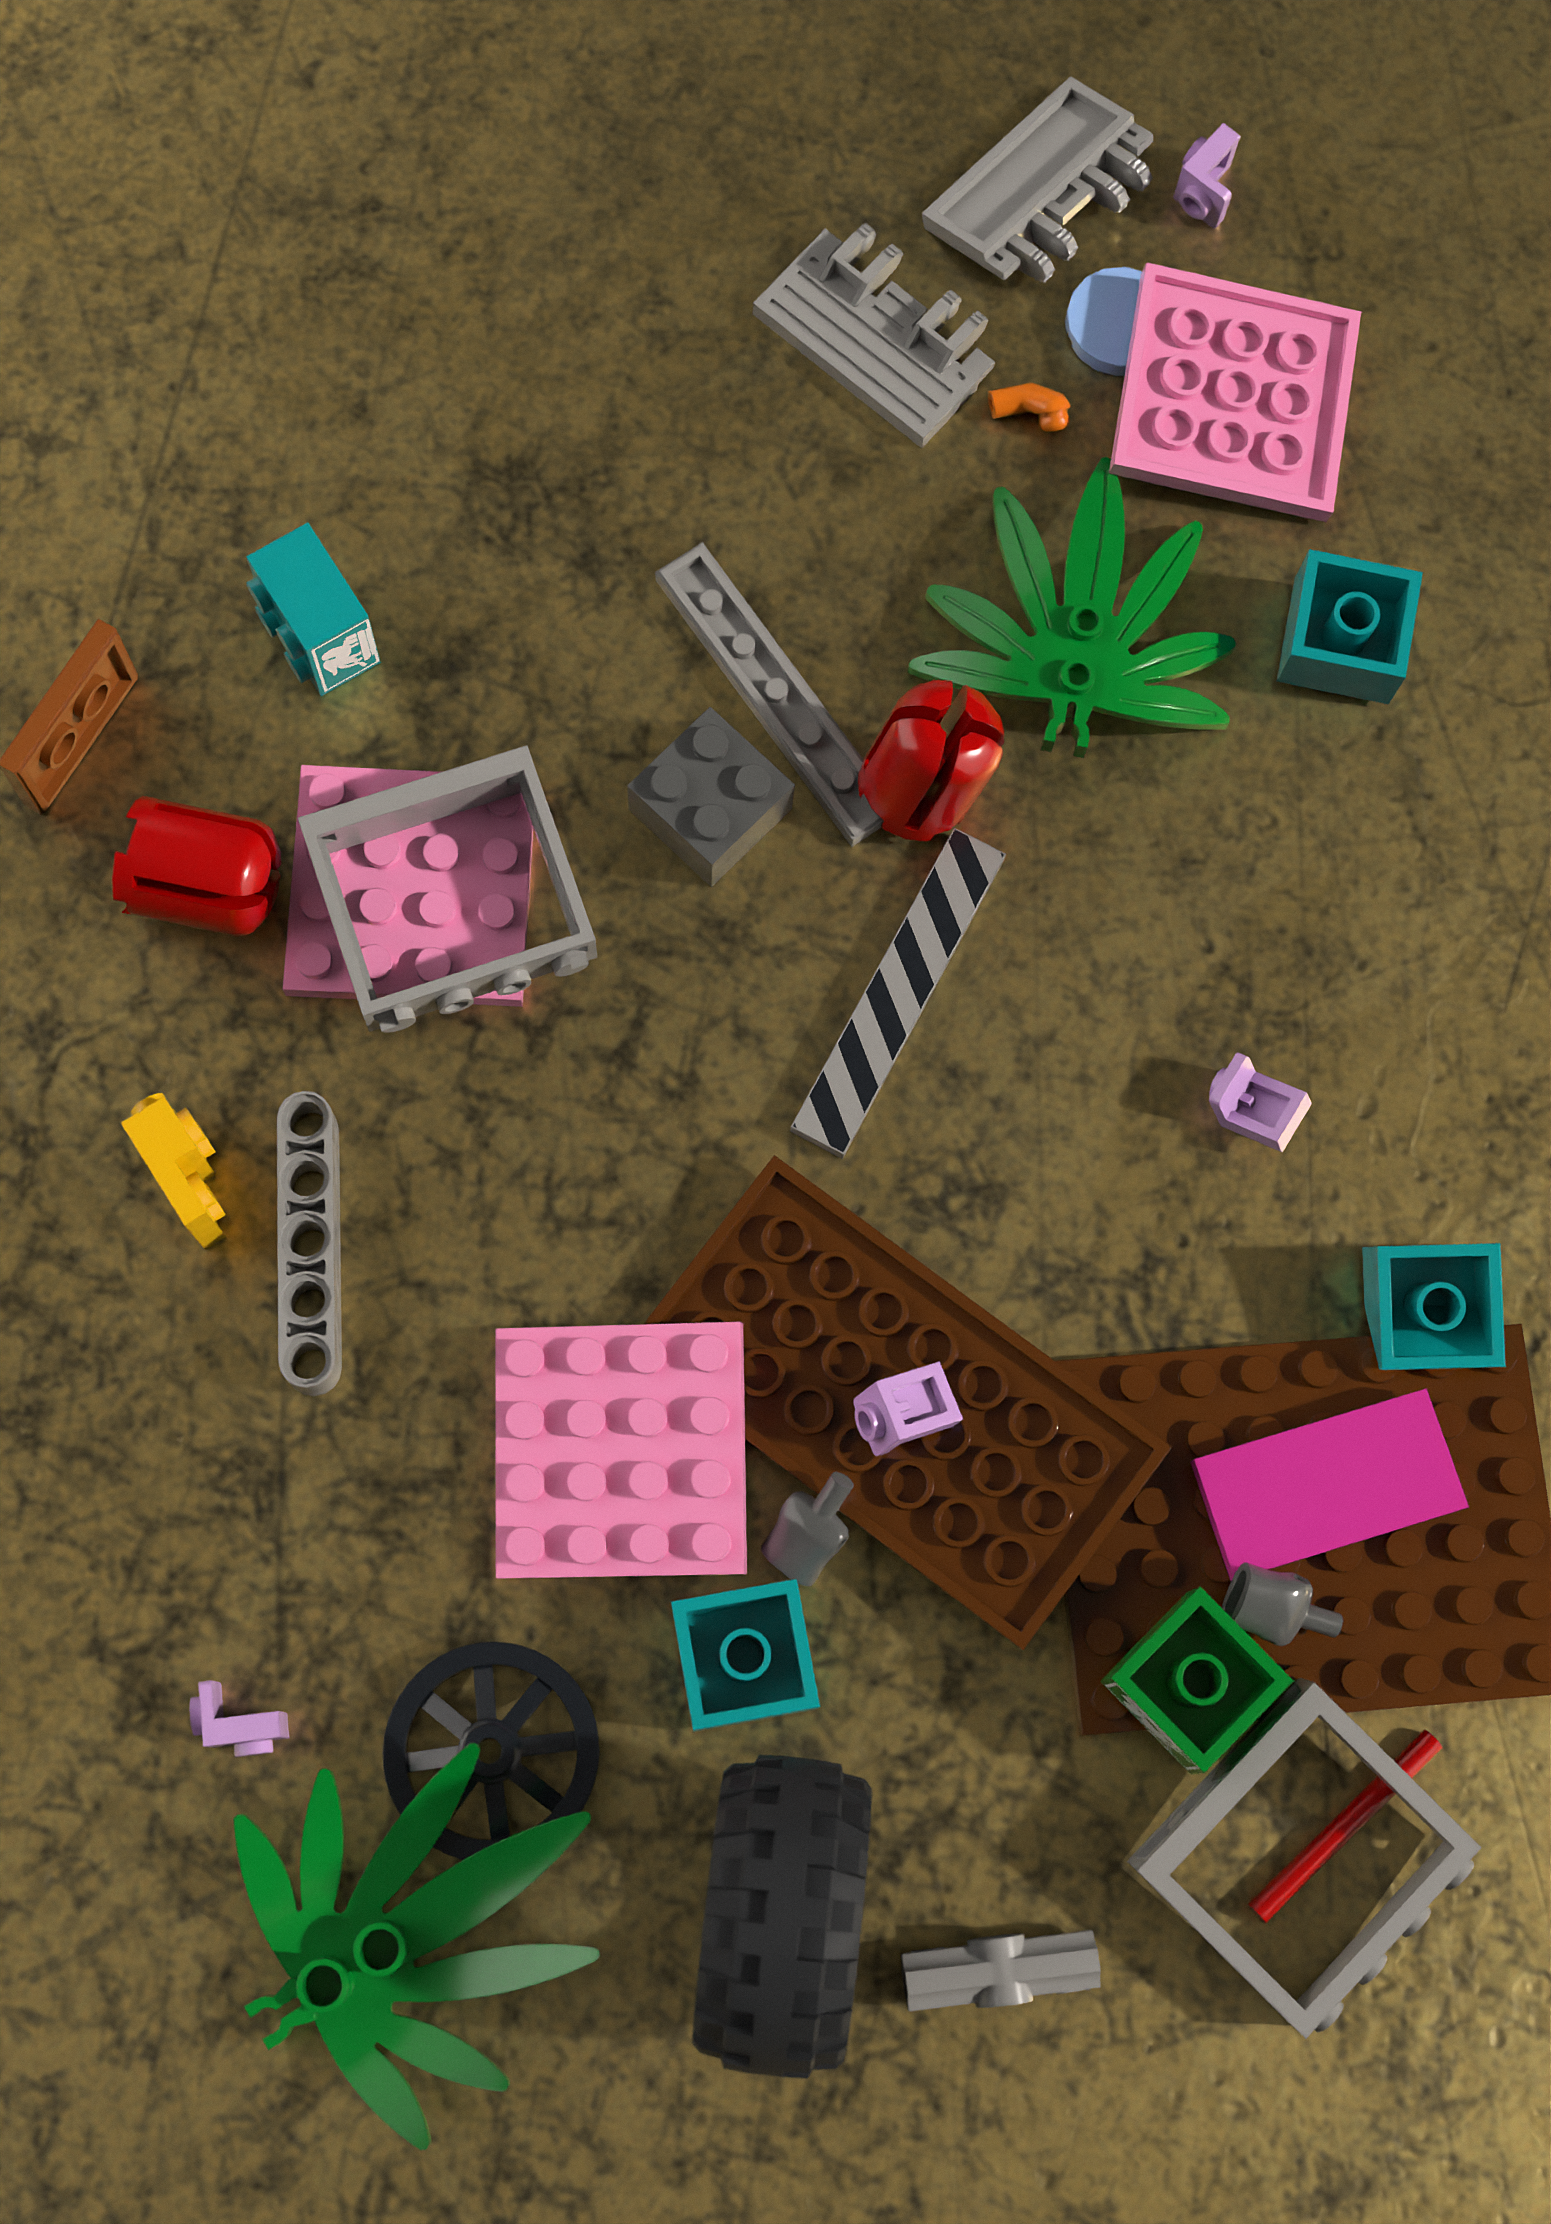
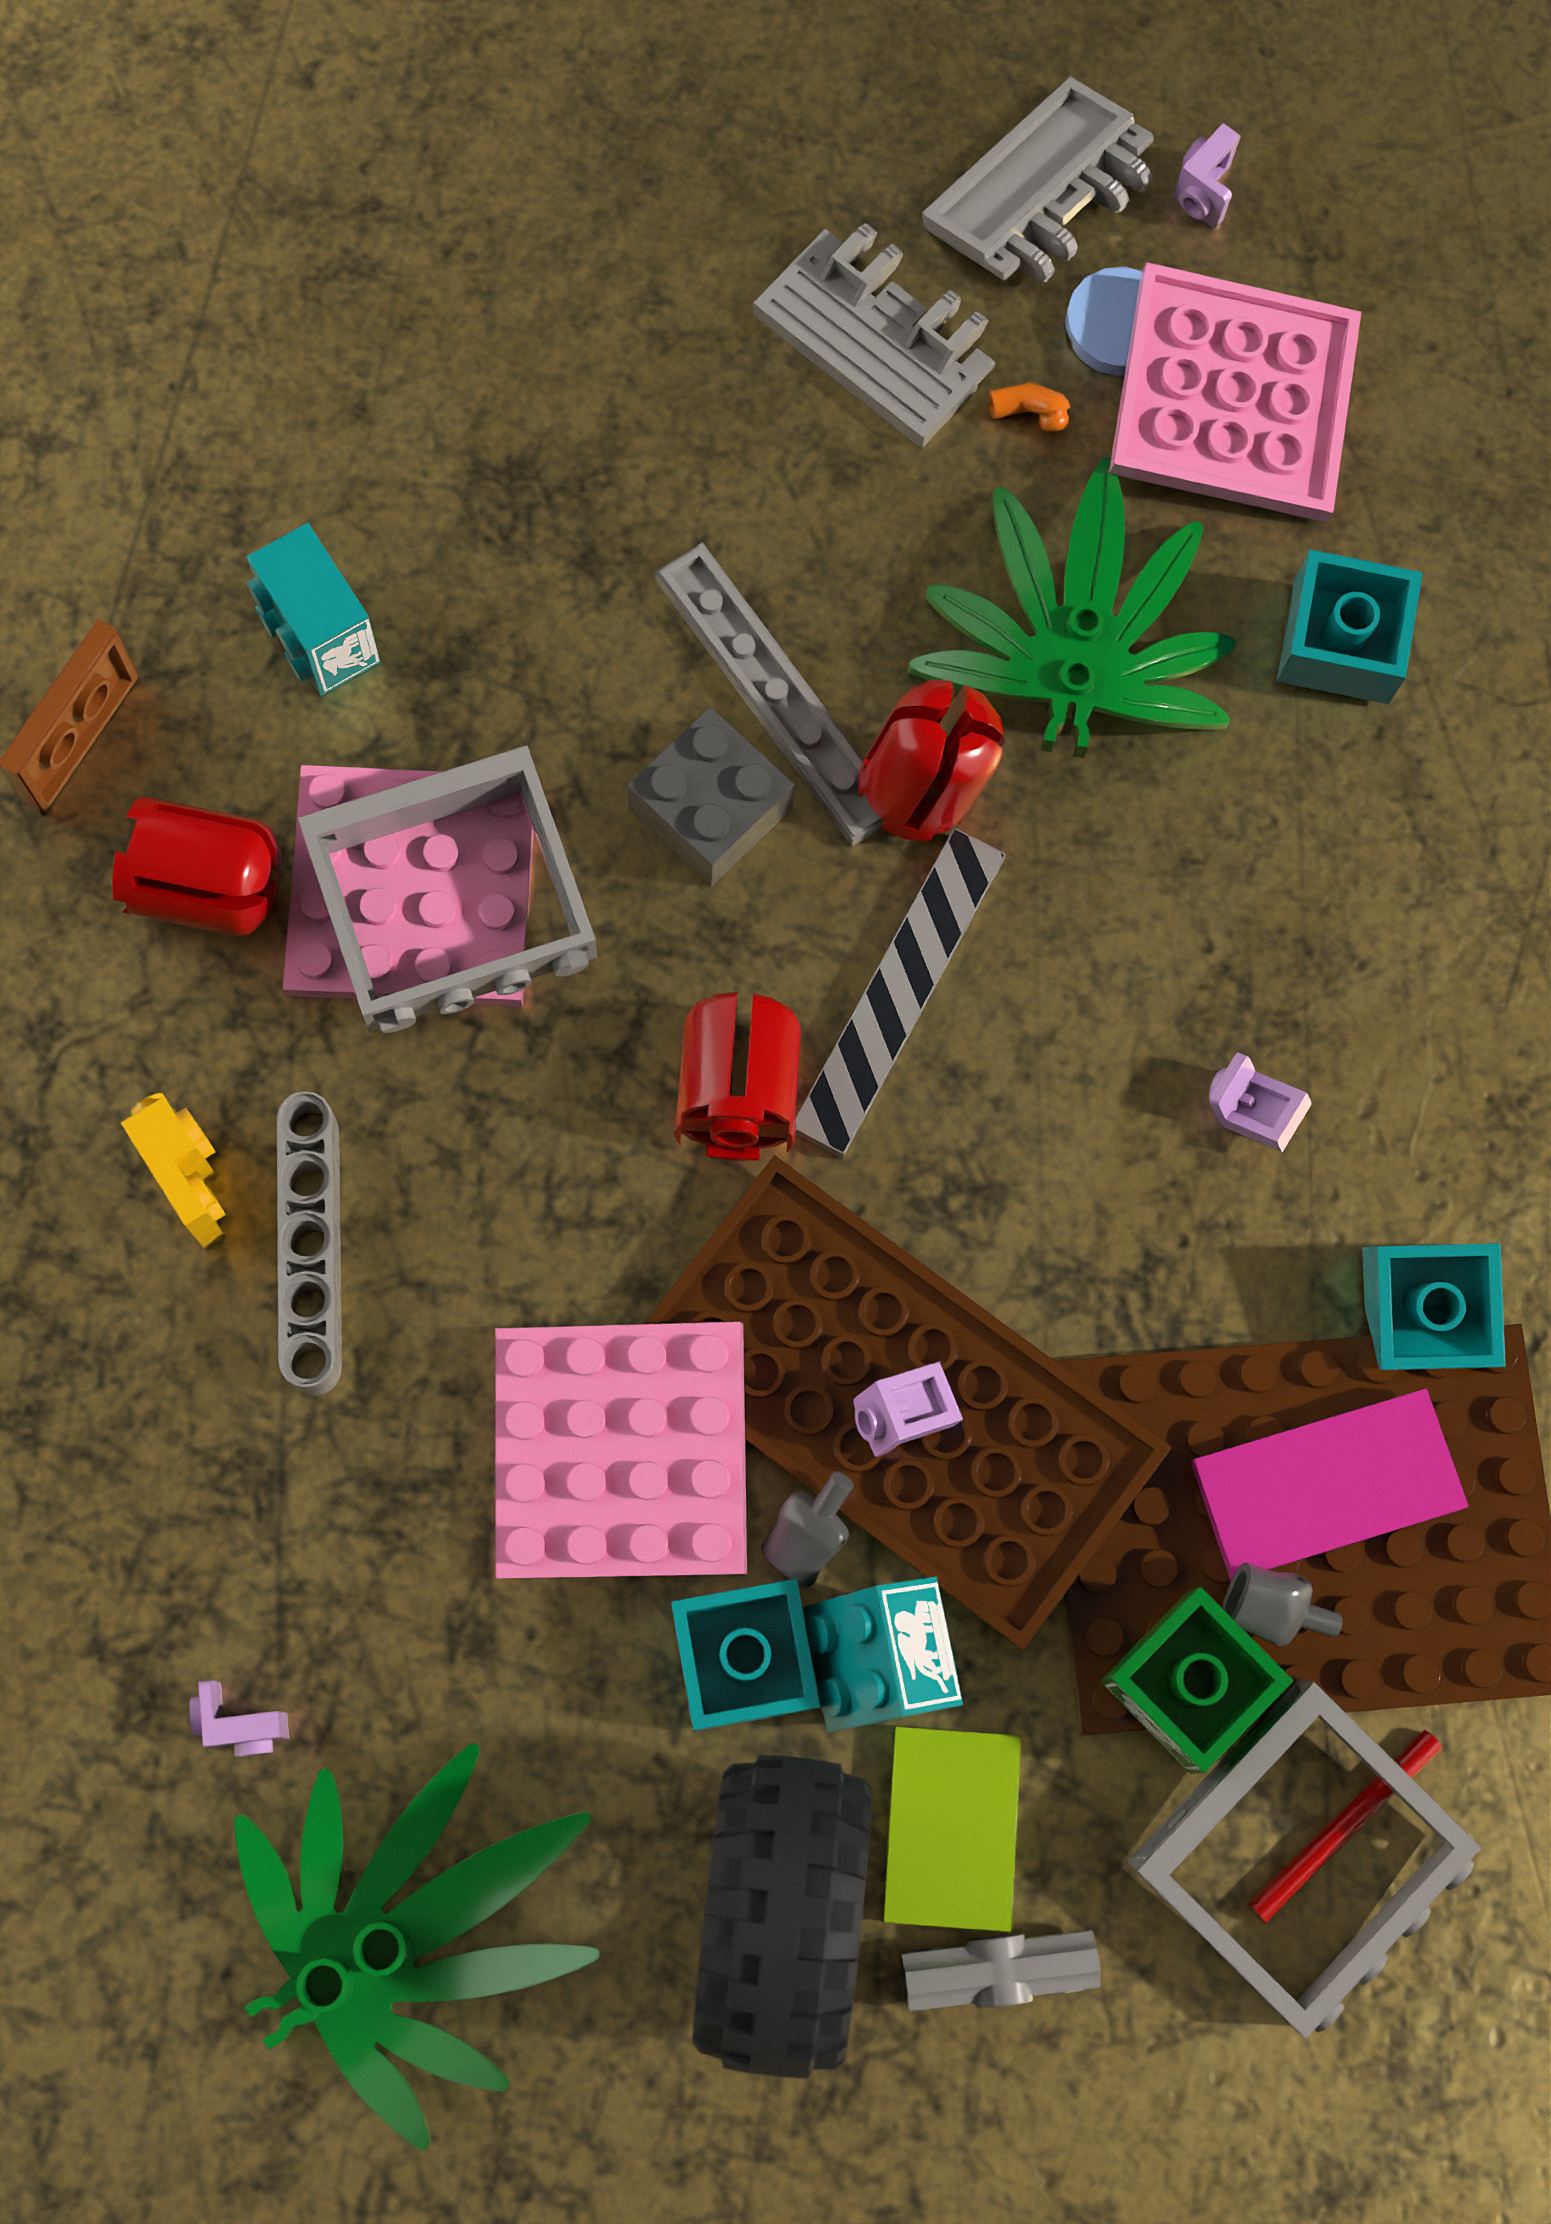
(481, 1658): black wheel -> none
(705, 1101): none -> red cylinder
(882, 1654): none -> teal brick
(952, 1829): none -> lime tile

